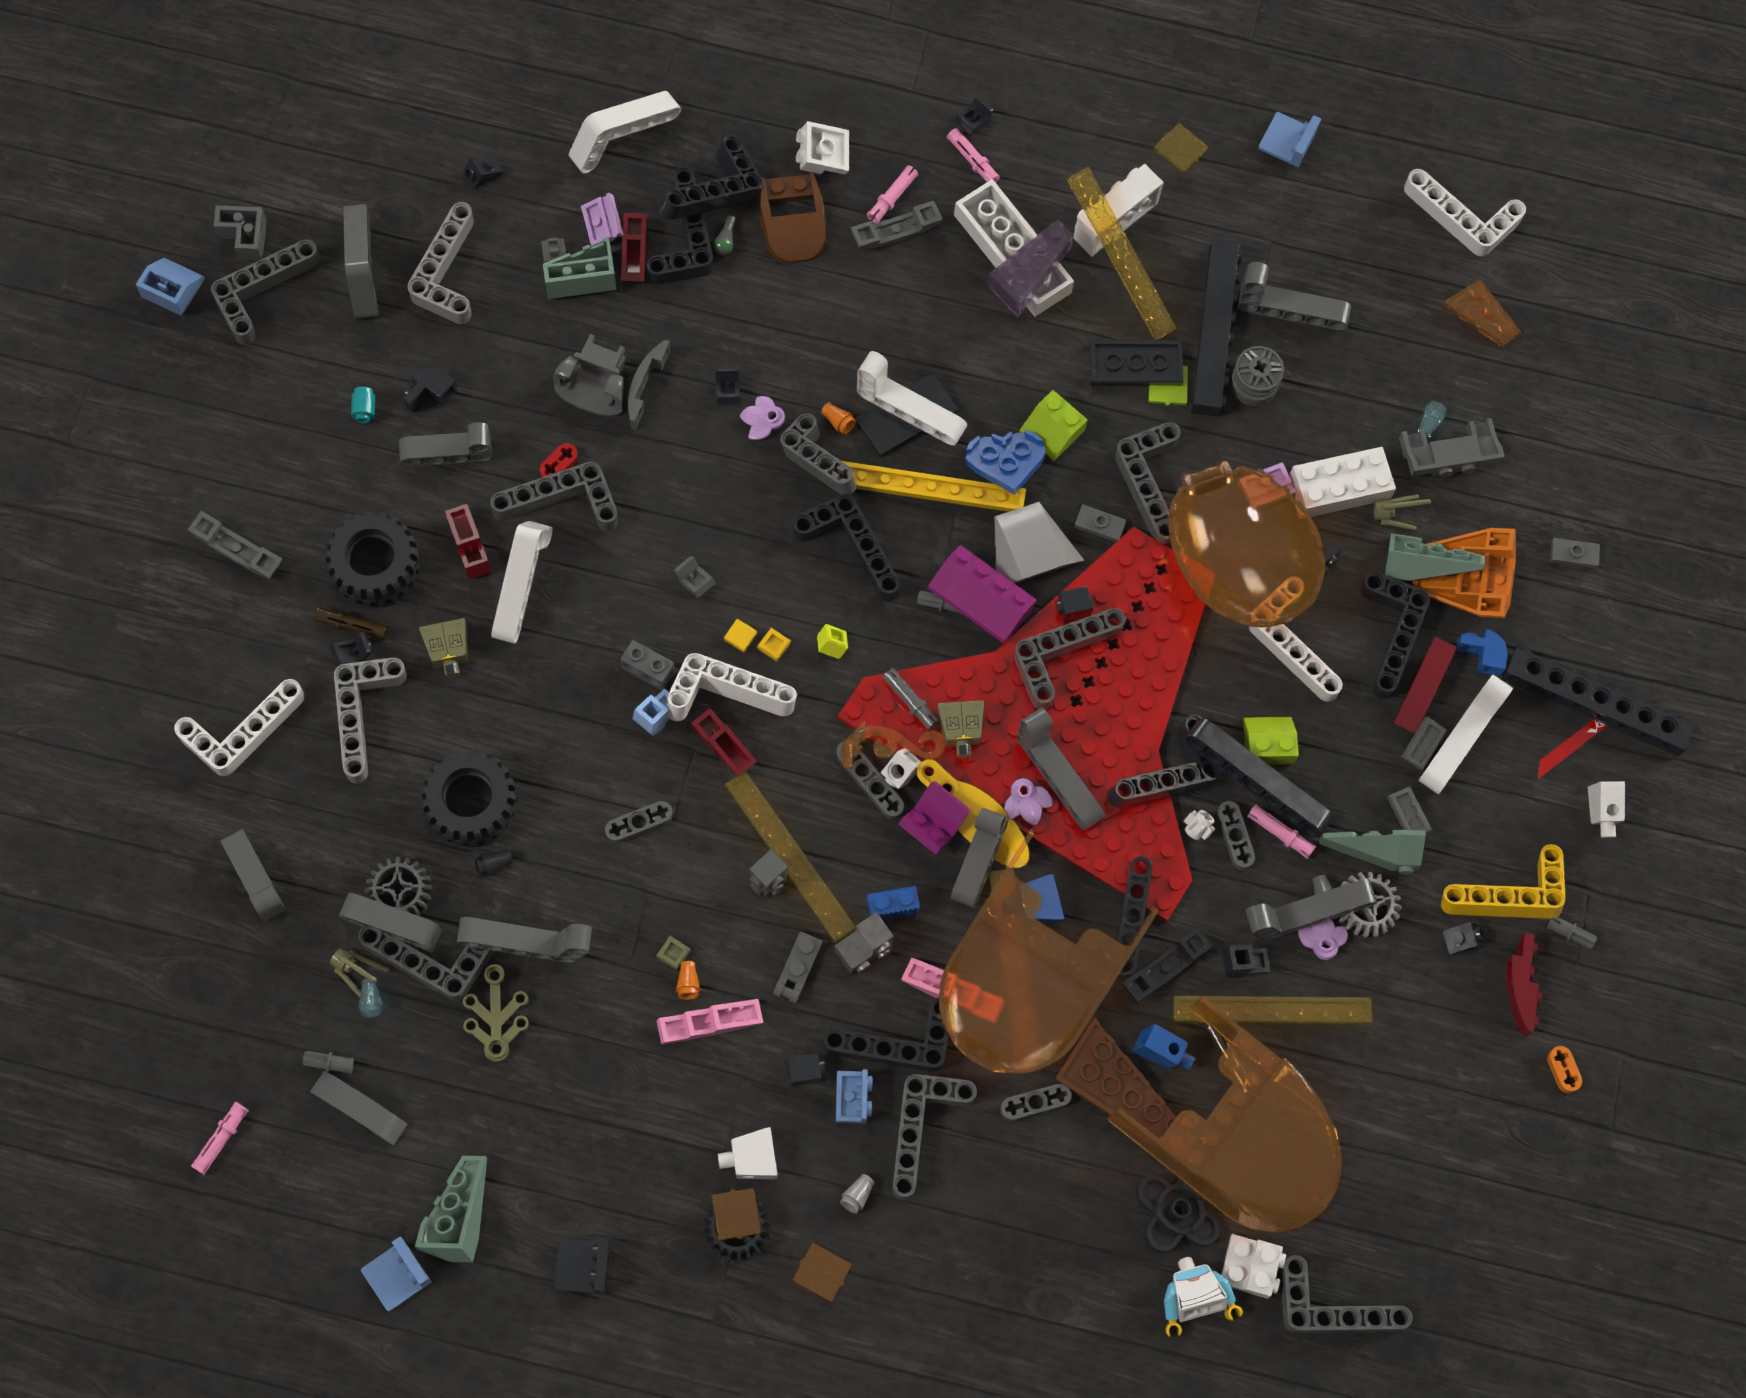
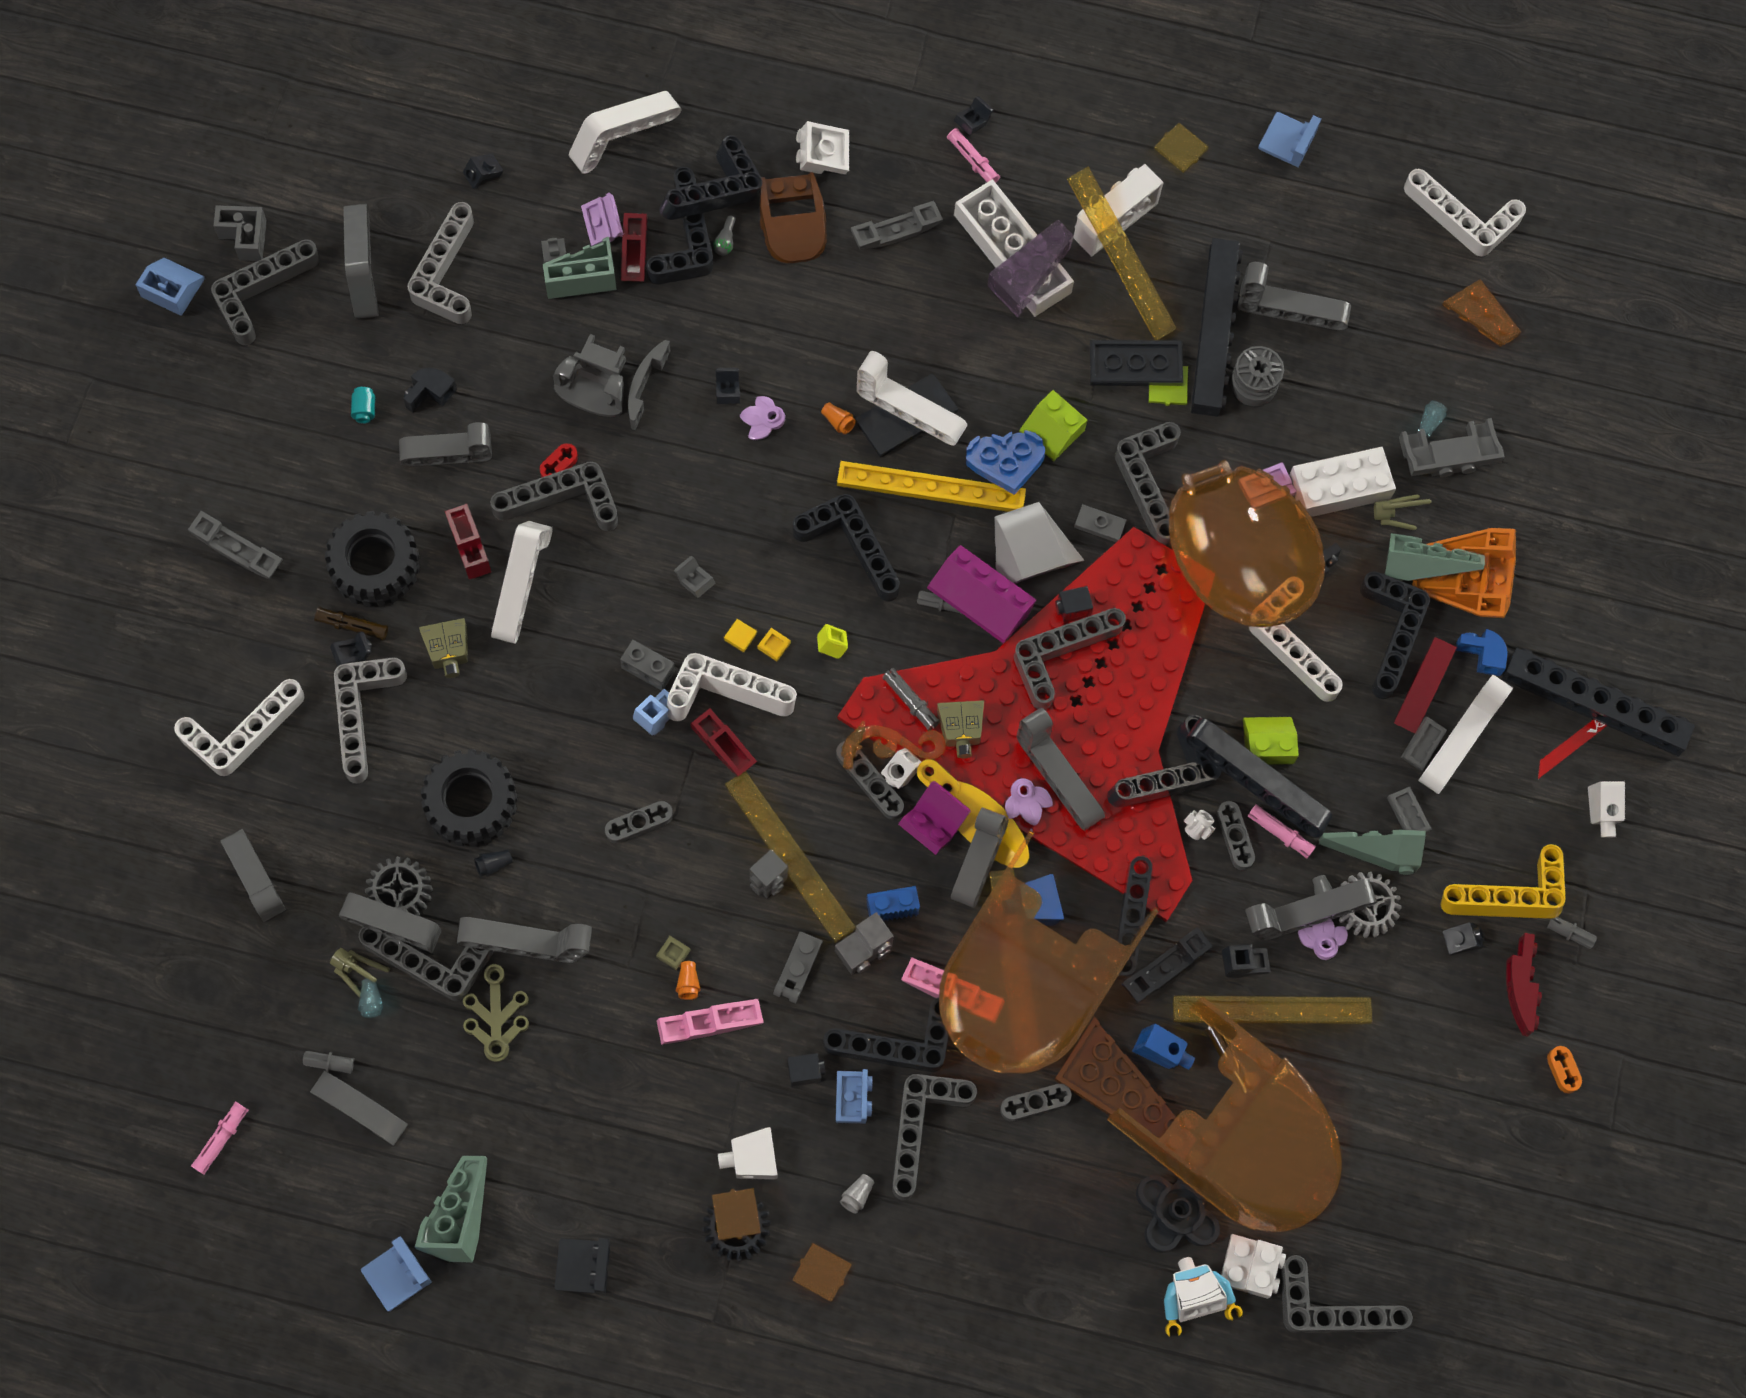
(821, 459): dark grey beam -> none
(887, 200): bright pink pin -> none
(1575, 553): dark grey plate -> none

